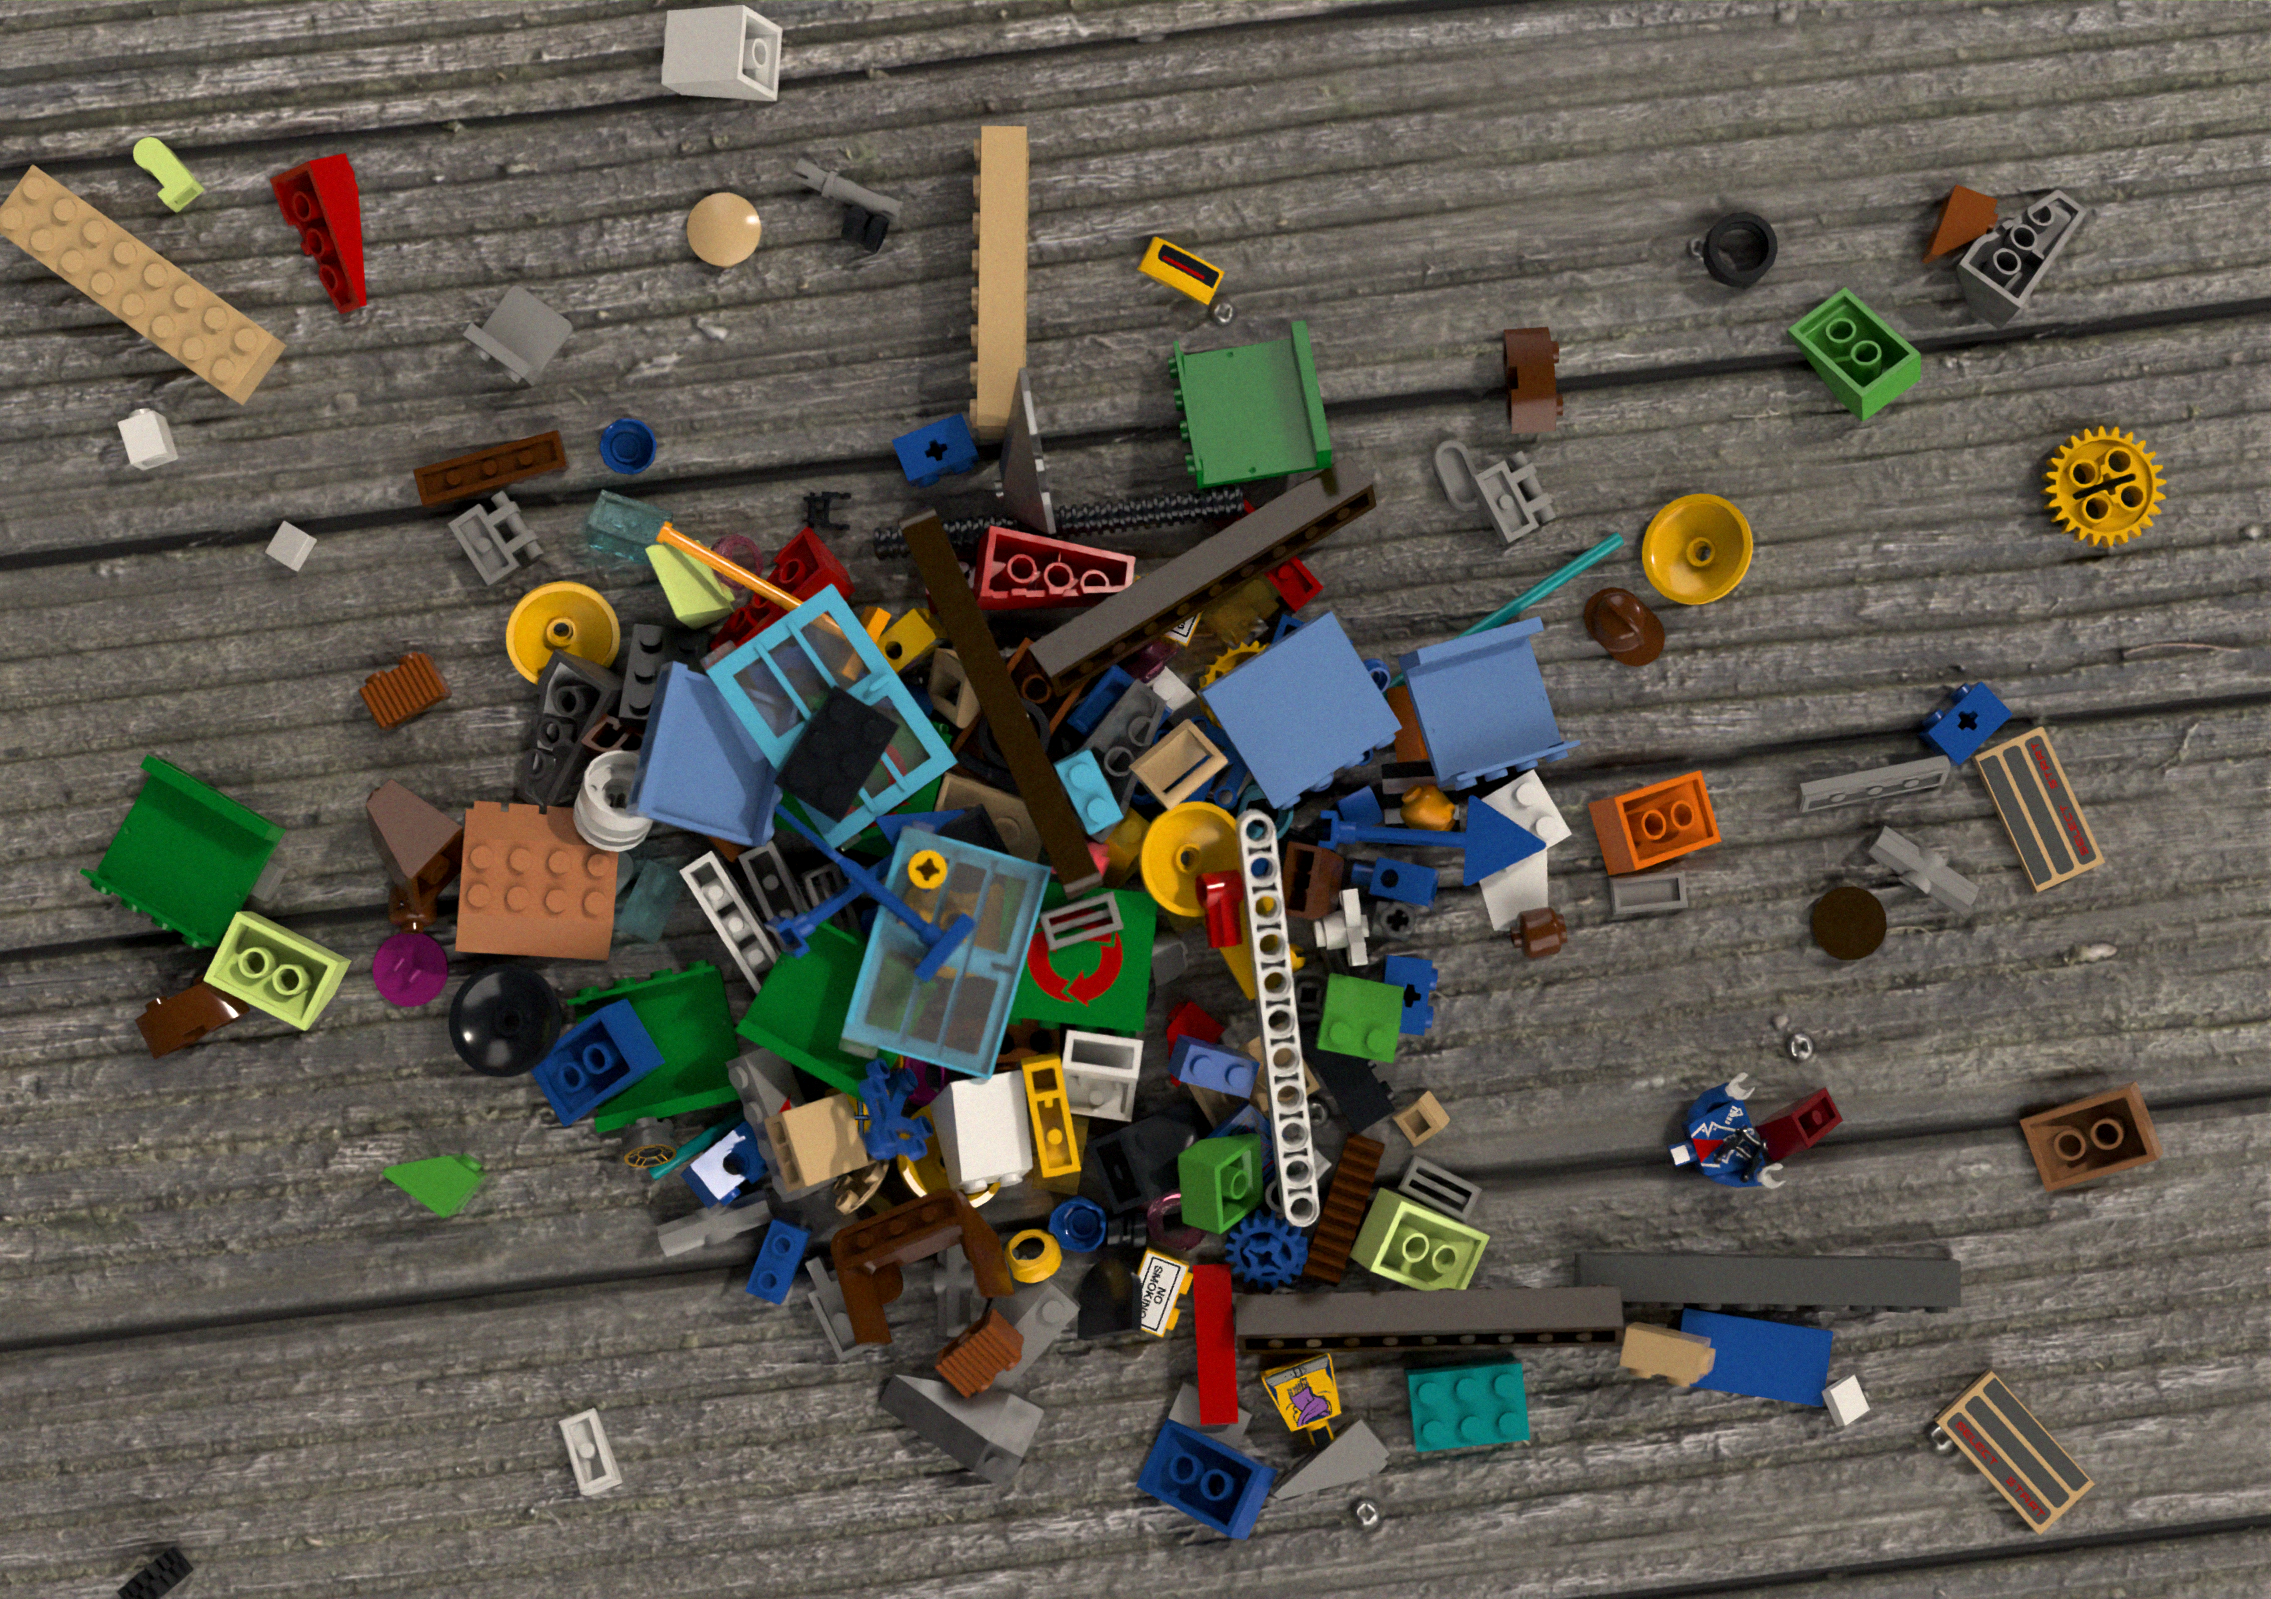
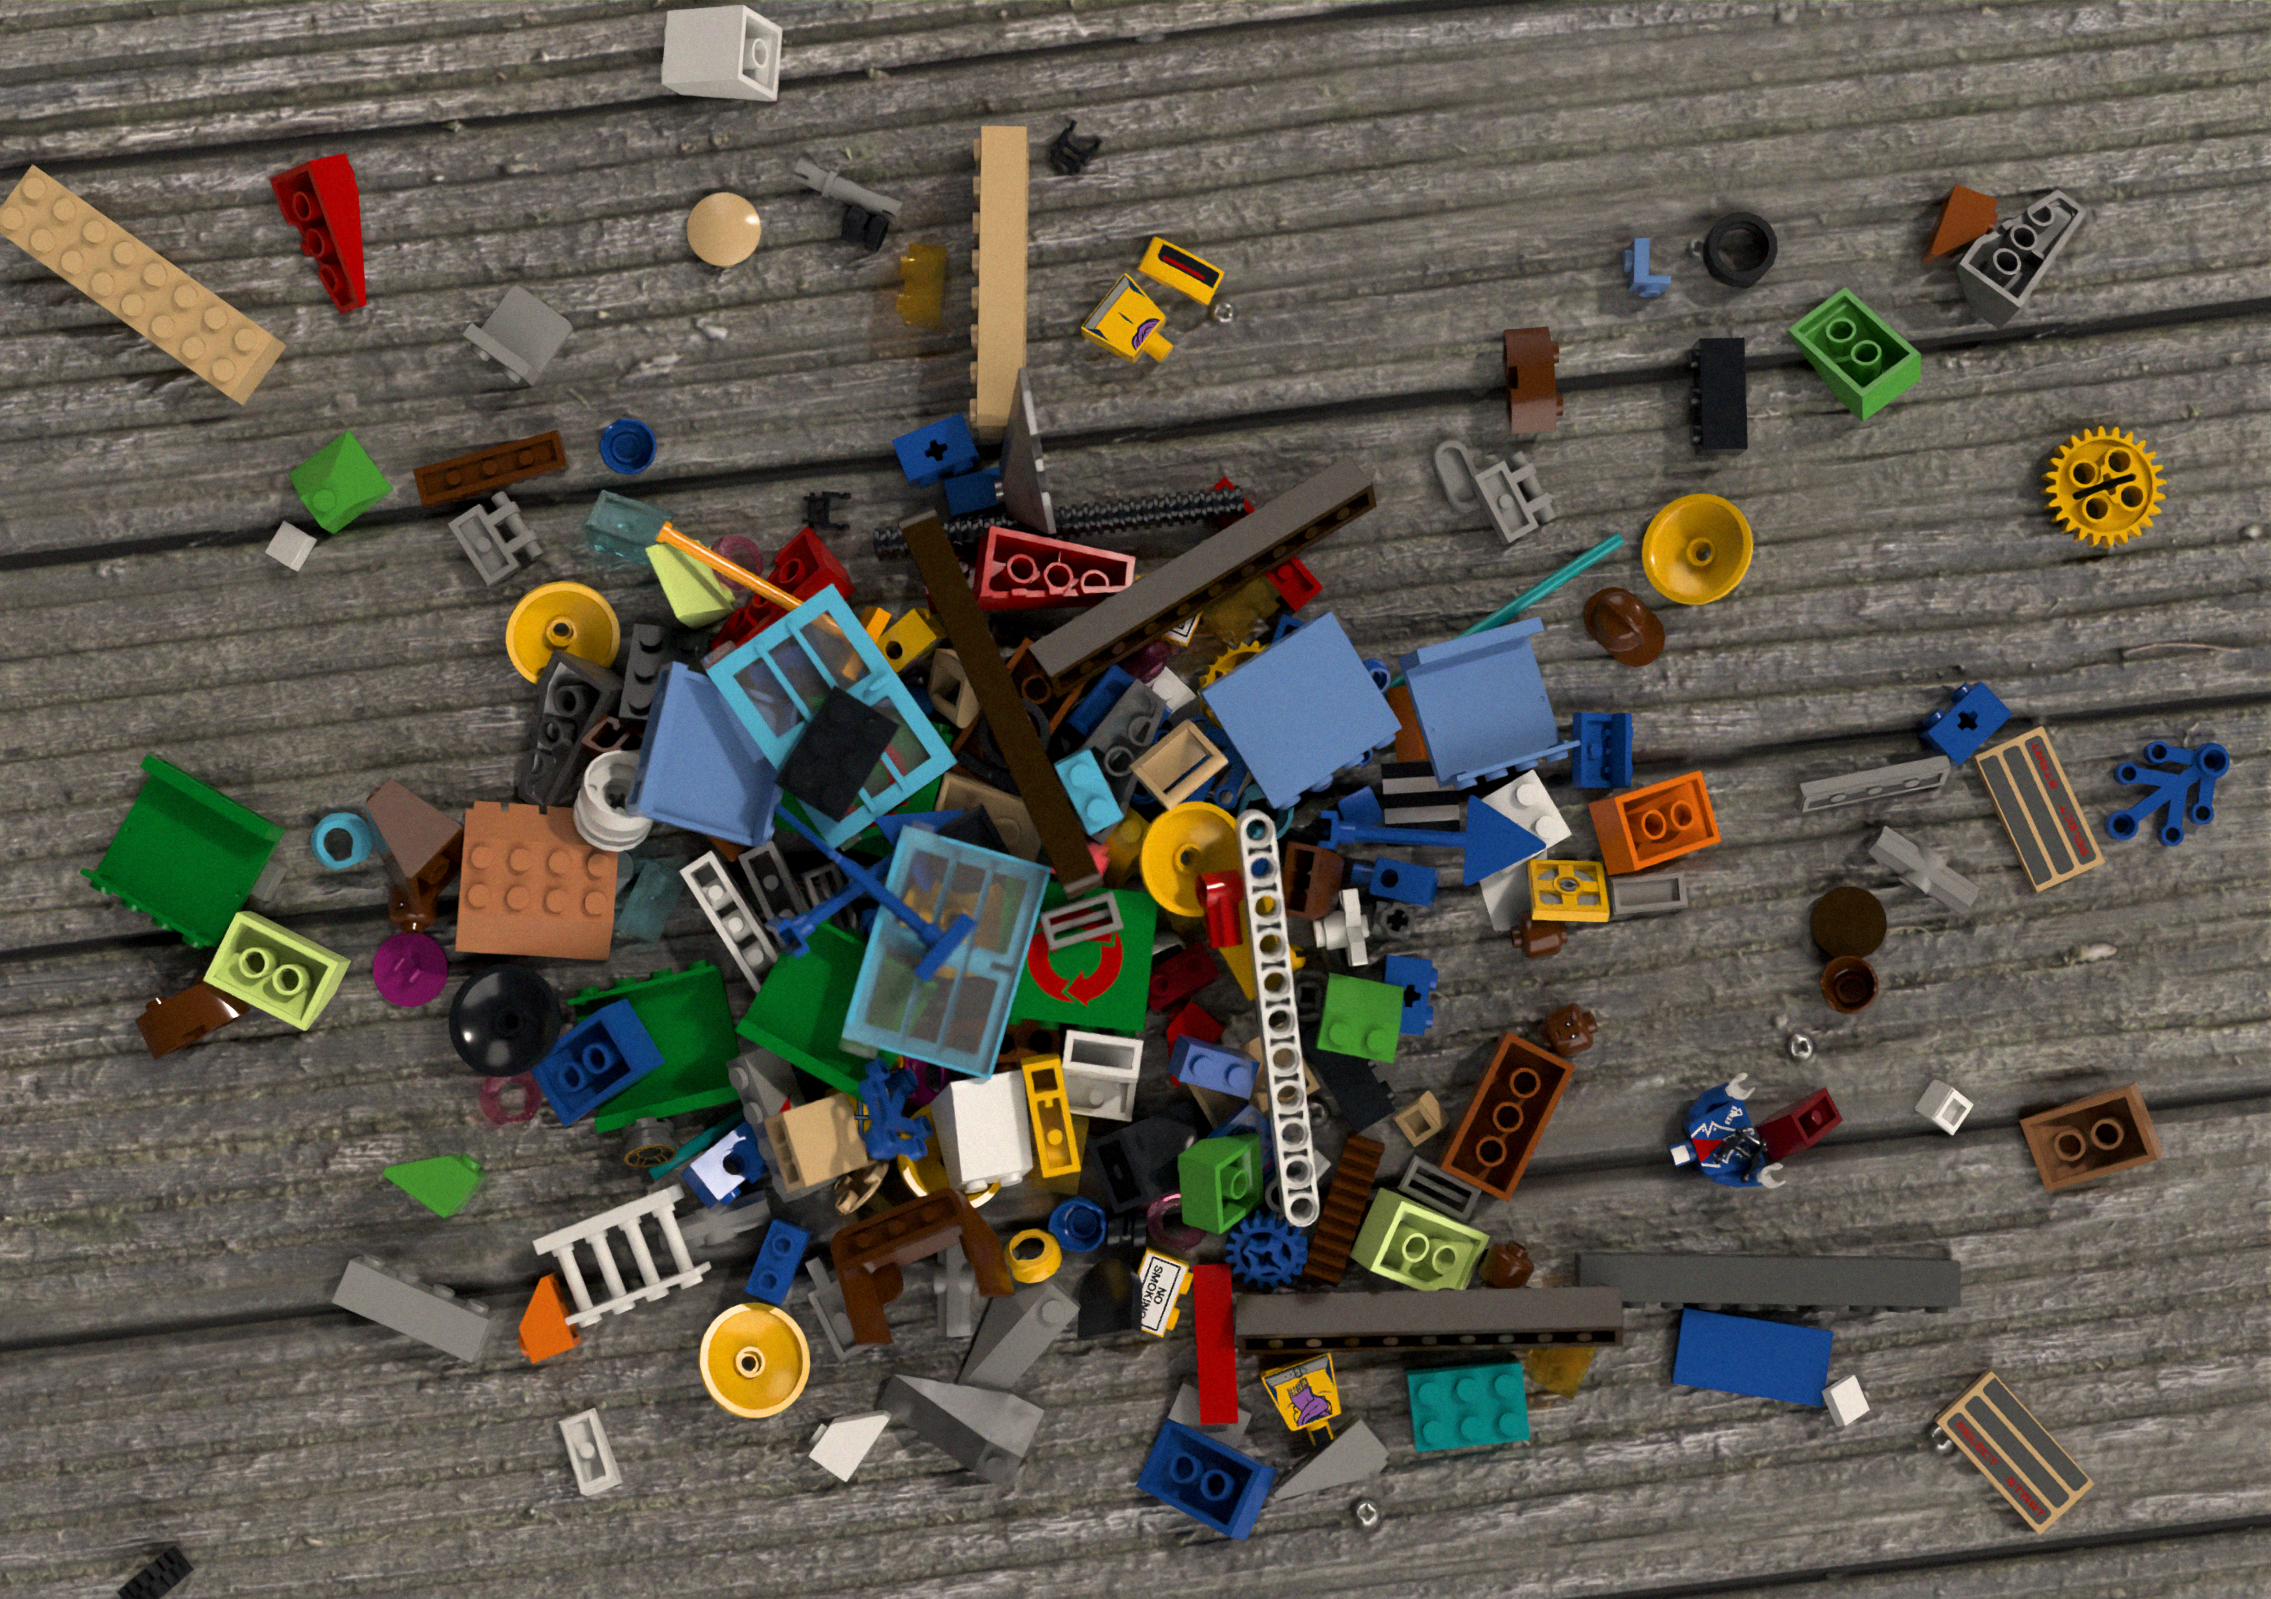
(147, 439): white brick -> none
(161, 162): yellowish green leg -> none
(339, 483): none -> bright green slope
(358, 830): none -> medium azure piece
(404, 690): dark orange brick -> none
(414, 1307): none -> light grey brick
(495, 1110): none -> clear pink piece
(544, 1324): none -> orange slope
(628, 1219): none -> white fence
(776, 1354): none -> yellow dish
(847, 1441): none -> white slope
(924, 286): none -> clear yellow brick
(925, 874): yellow wheel -> none
(972, 492): none -> blue tile
(980, 1353): dark orange brick -> none
(1084, 157): none -> black piece
(1128, 324): none -> yellow torso
(1181, 978): none -> dark red bracket
(1251, 411): green panel -> none
(1427, 809): light orange head -> none
(1505, 1116): none -> dark orange brick
(1506, 1266): none -> reddish brown head
(1559, 1368): none -> clear yellow brick
(1567, 890): none -> yellow piece
(1568, 1030): none -> reddish brown head
(1604, 751): none -> blue bracket
(1636, 263): none -> medium blue bracket
(1666, 1352): tan brick -> none
(1718, 396): none -> black brick
(1849, 984): none -> reddish brown hair
(1944, 1106): none -> white slope
(2172, 789): none -> blue plant

